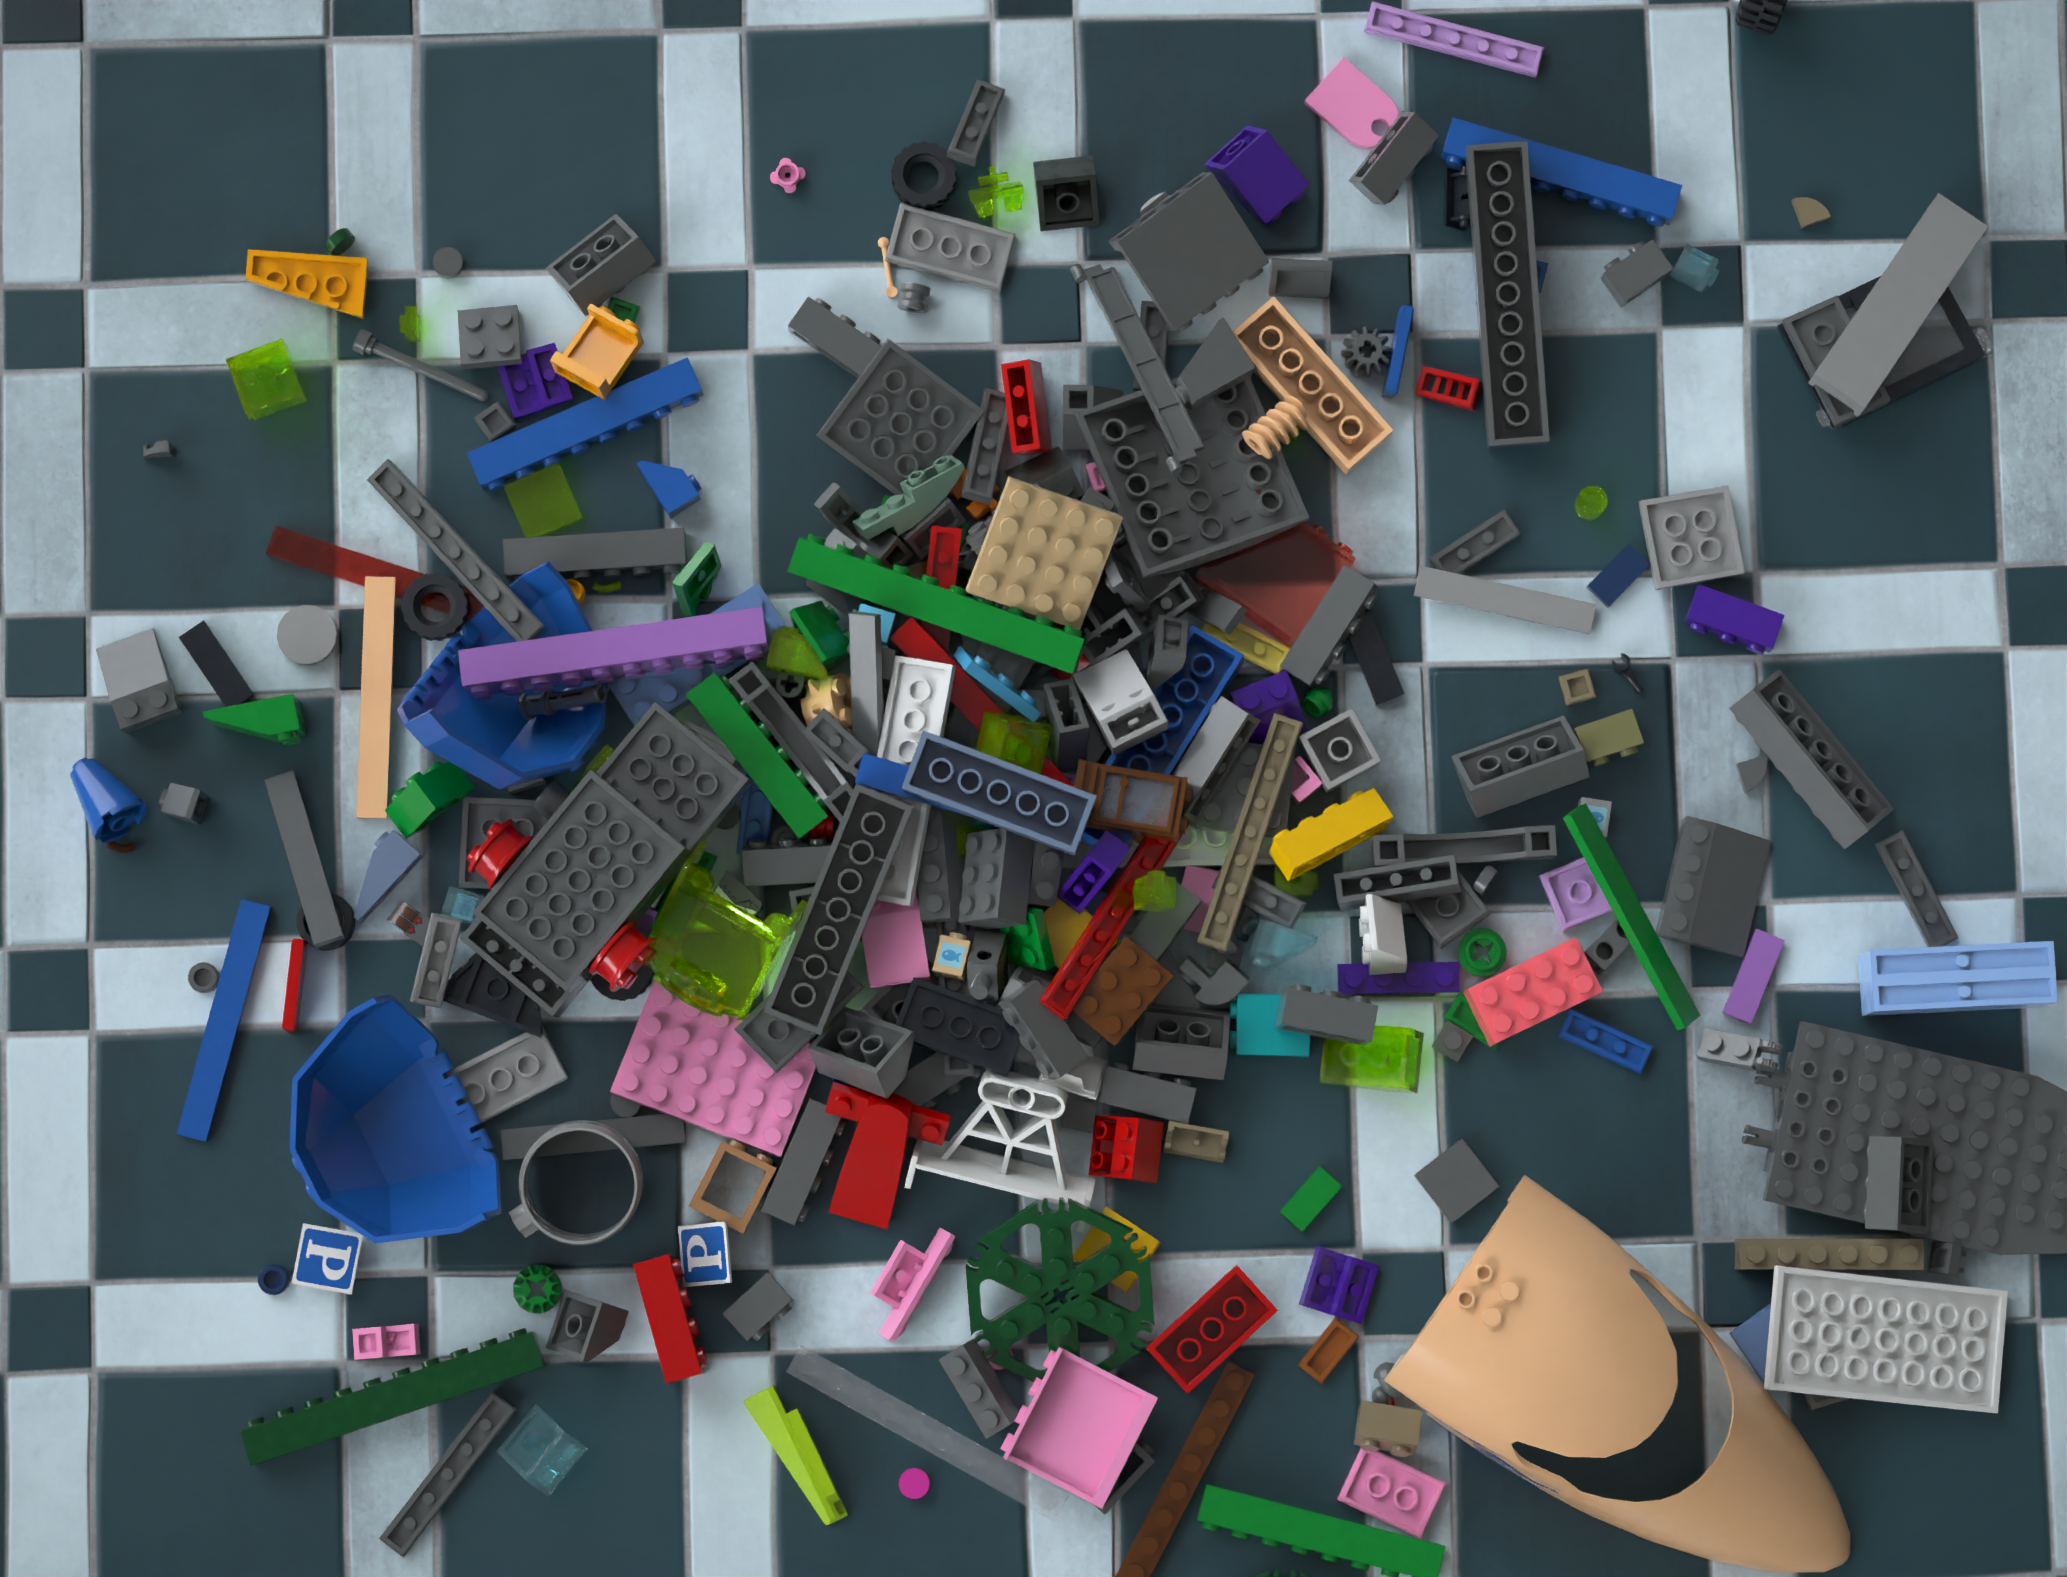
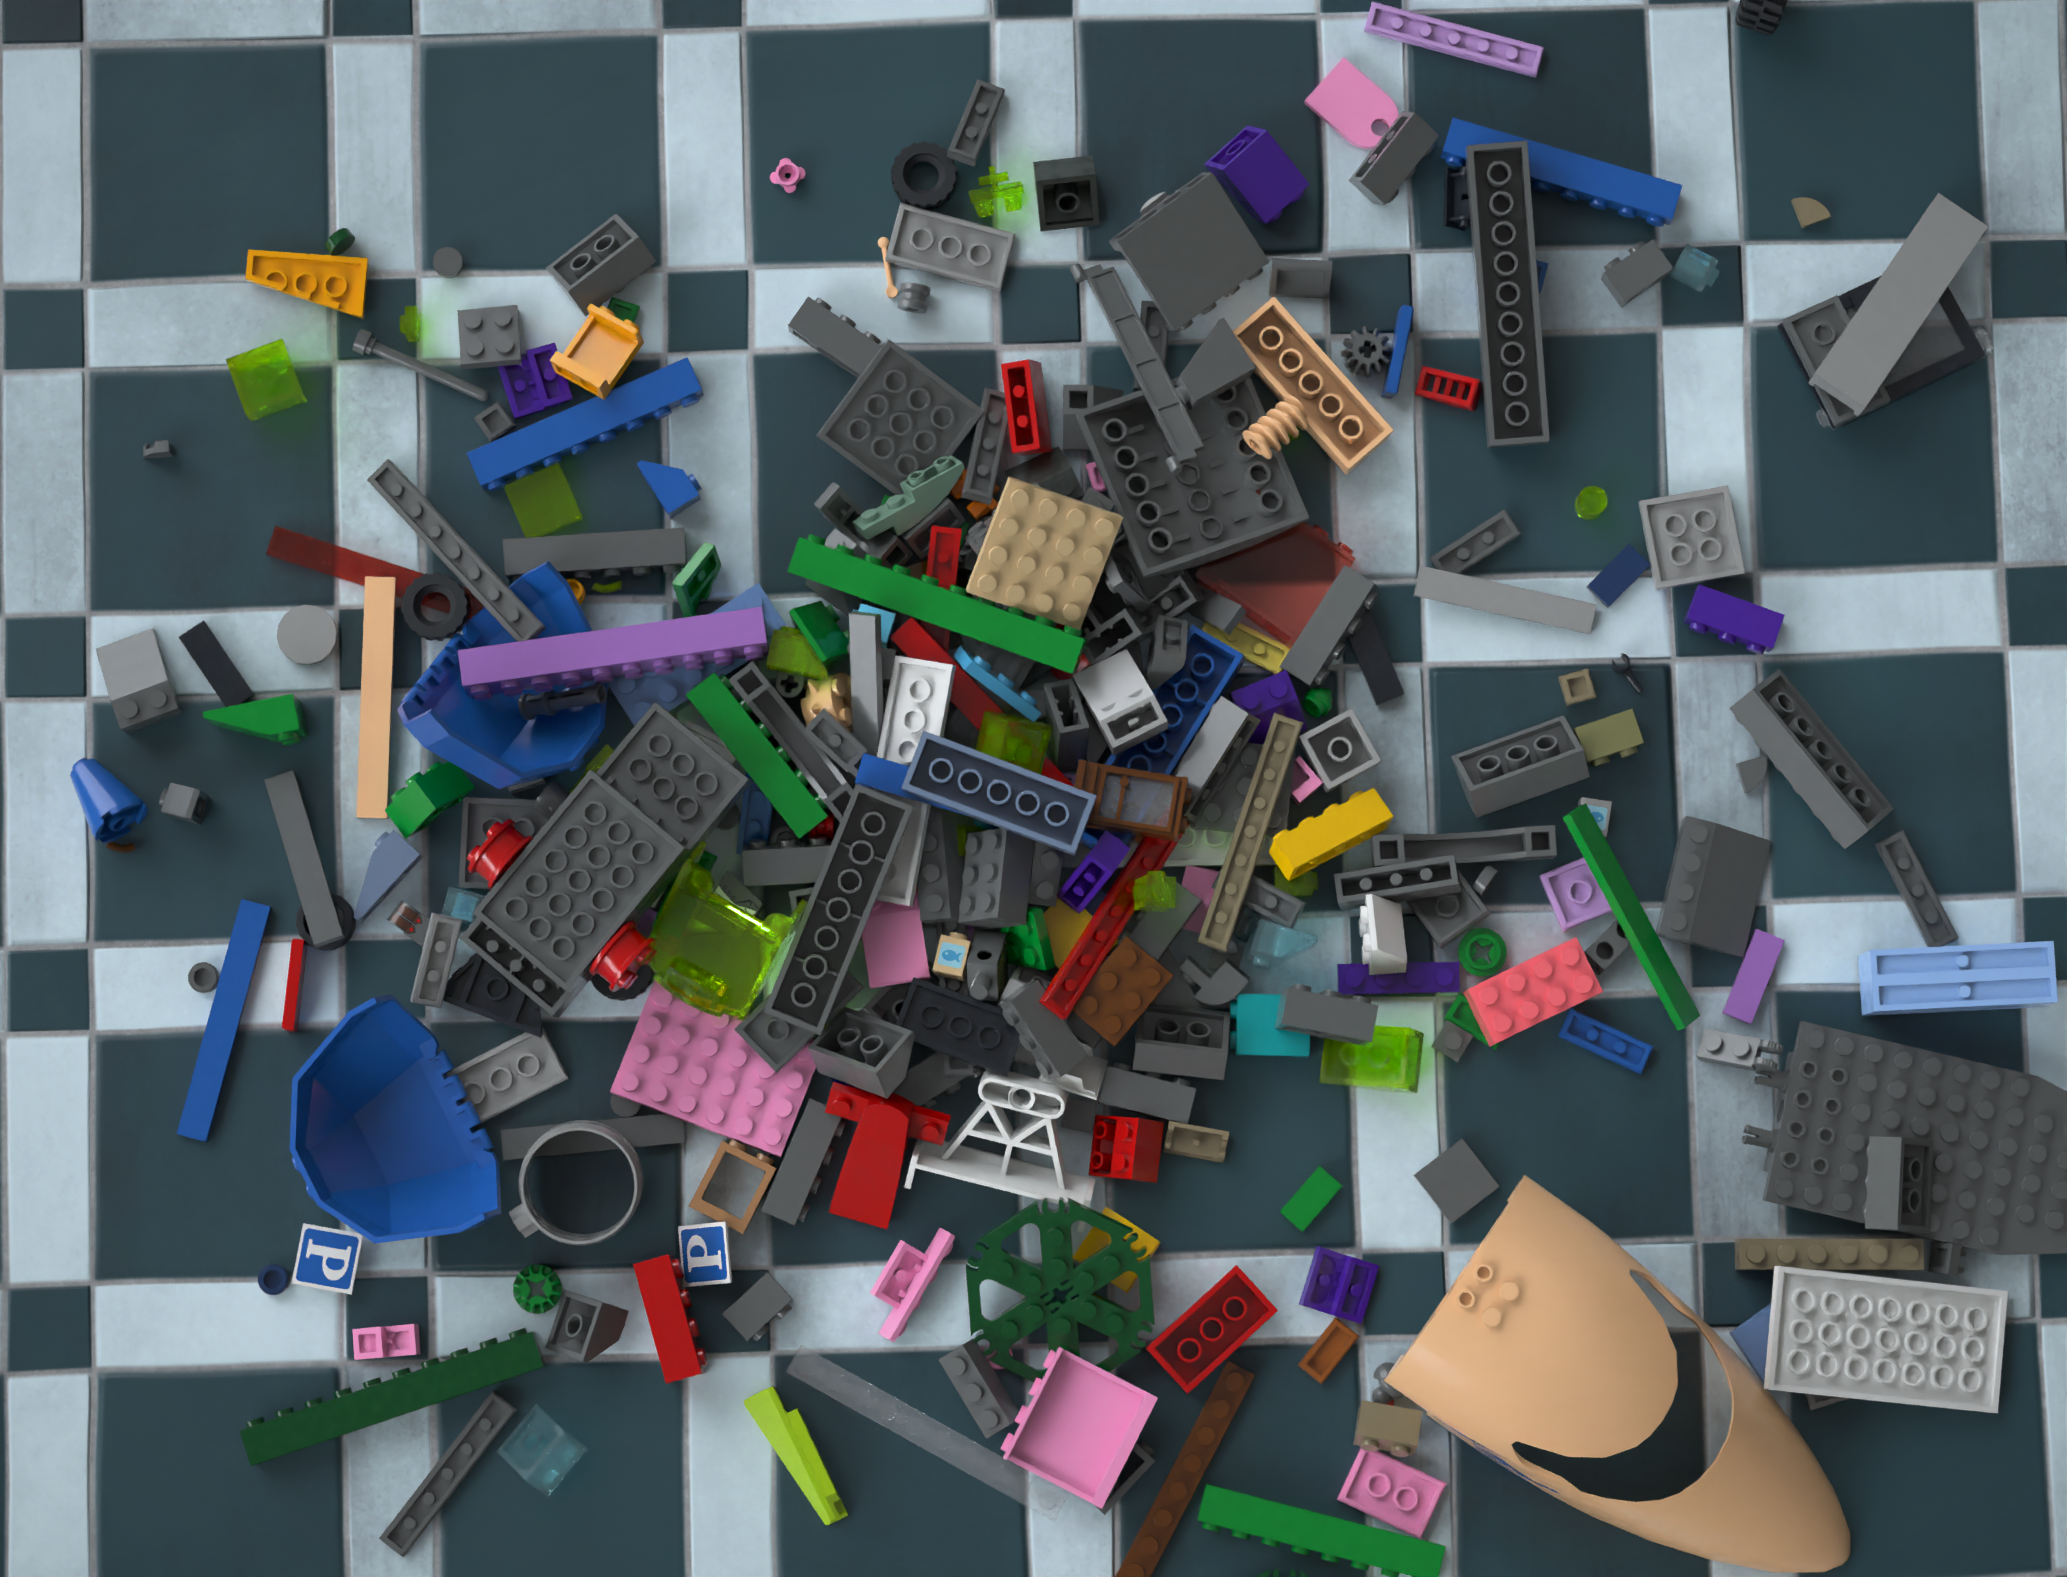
(914, 1483): dark pink tile -> none

